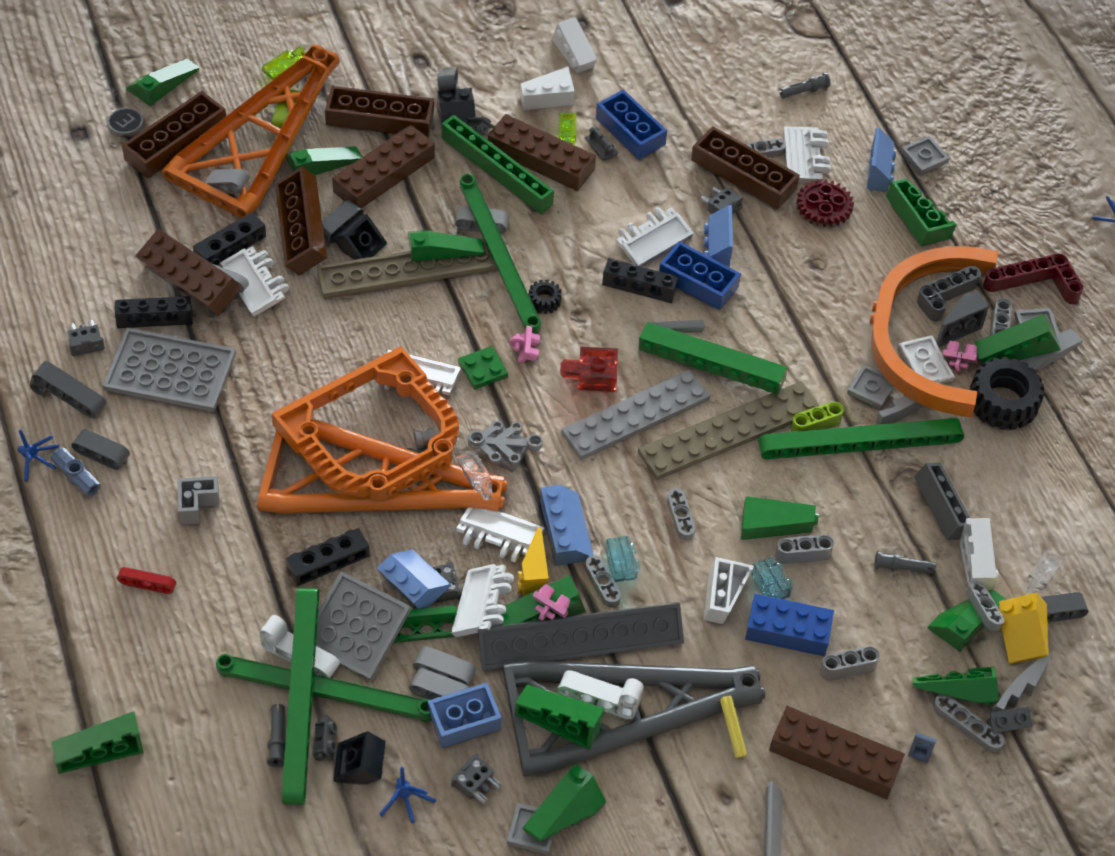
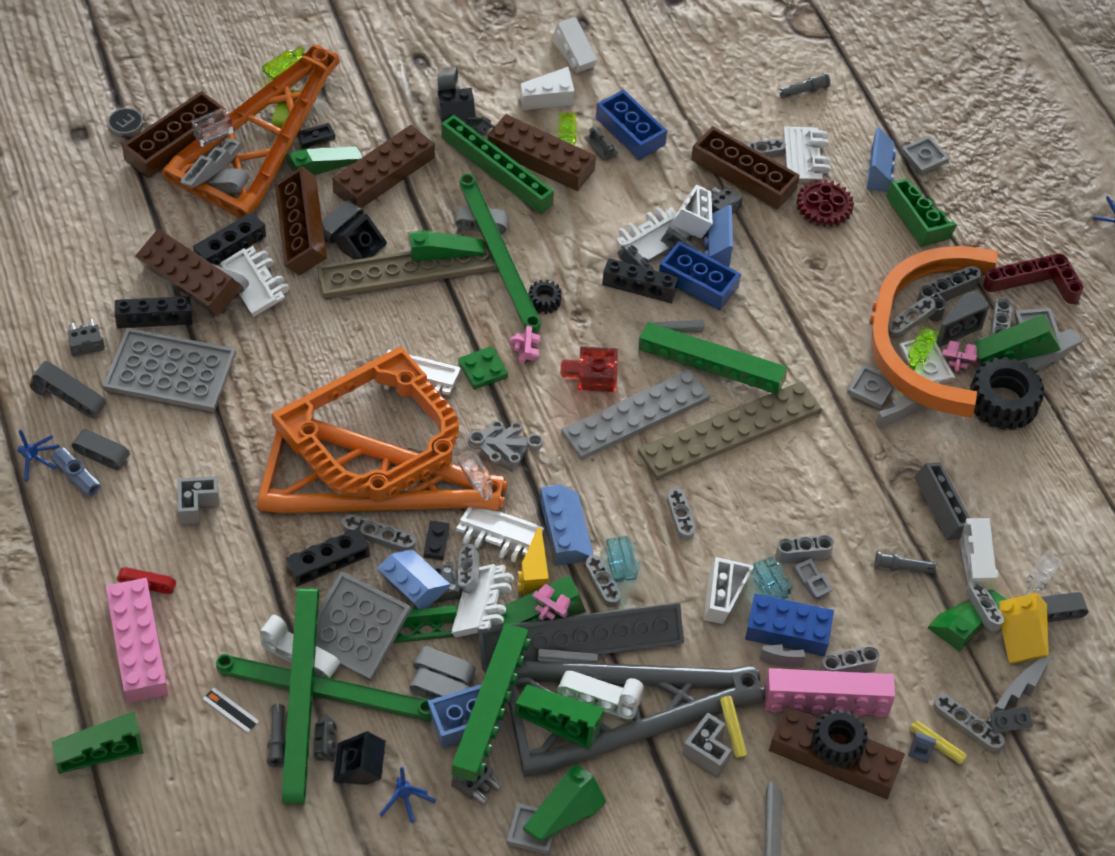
(136, 640): none -> bright pink brick
(159, 83): green wedge -> none
(208, 166): none -> light grey slope
(212, 126): none -> clear brick
(231, 709): none -> sticker
(316, 135): none -> black plate
(378, 110): reddish brown brick -> none
(380, 530): none -> light grey beam
(422, 437): light grey wheel -> none
(436, 540): none -> black plate
(466, 584): none -> light grey beam
(490, 702): none -> green brick
(566, 656): none -> light grey axle
(630, 254): none -> dark grey hinge
(672, 237): none -> dark grey hinge
(695, 212): none -> white wedge
(704, 747): none -> light grey brick
(776, 518): green slope -> none
(777, 656): none -> light grey slope
(812, 579): none -> light grey slope
(818, 418): lime beam -> none
(829, 690): none -> bright pink brick
(835, 753): none -> black tyre
(860, 438): green beam -> none
(912, 310): none -> light grey beam
(922, 346): none -> clear neon green hinge
(941, 744): none -> light yellow axle
(976, 686): green wedge -> none

